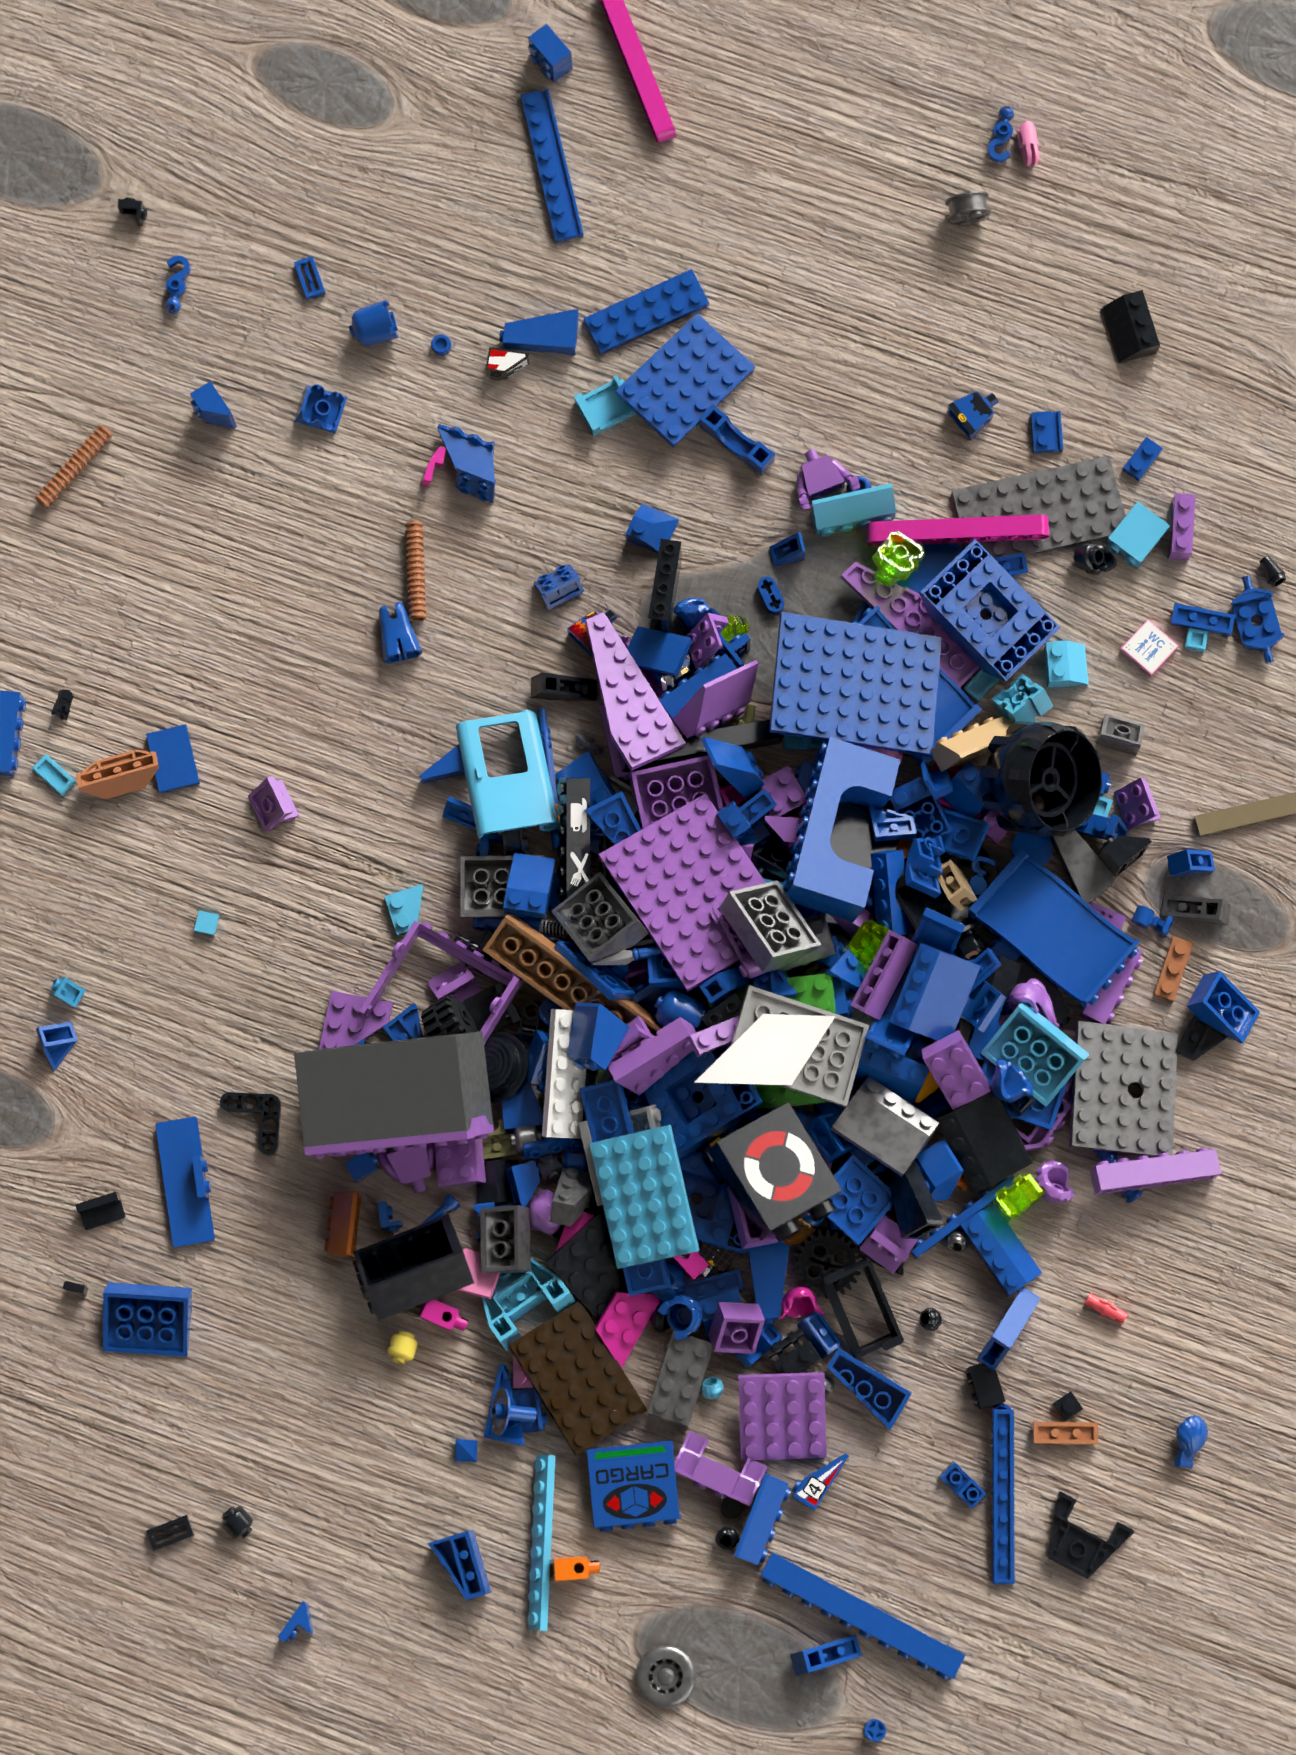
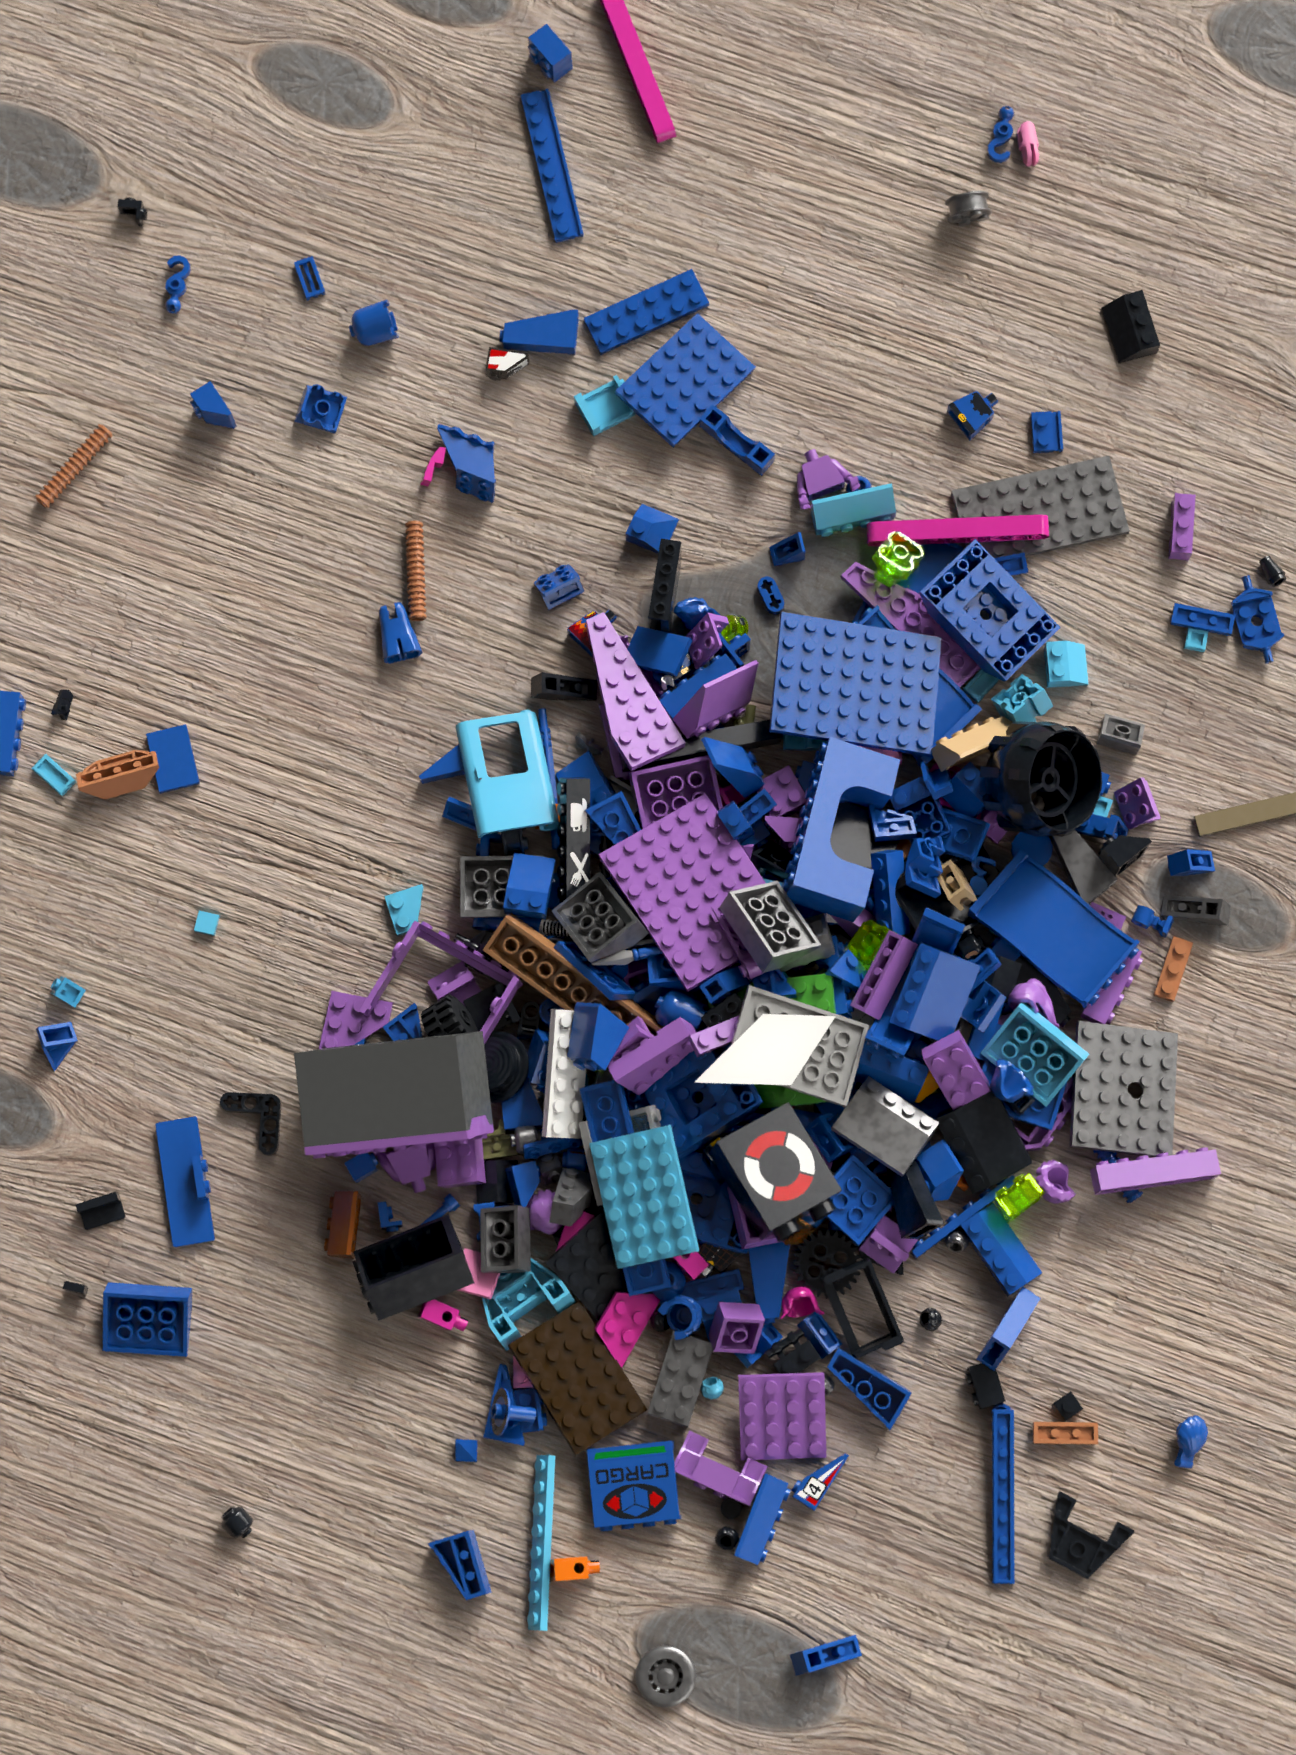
(187, 1526): black tile -> none
(272, 803): medium lavender bracket -> none
(300, 1617): blue slope -> none
(402, 1347): light yellow head -> none
(441, 345): blue tile -> none
(863, 1616): blue brick -> none
(877, 1728): blue wheel -> none
(962, 1485): blue slope -> none
(1094, 559): black head -> none
(1106, 1308): coral pin -> none
(1137, 535): medium azure panel -> none
(1142, 459): blue plate -> none
(1149, 647): white tile -> none
(1198, 1039): black wing -> none
(1223, 1006): blue slope -> none

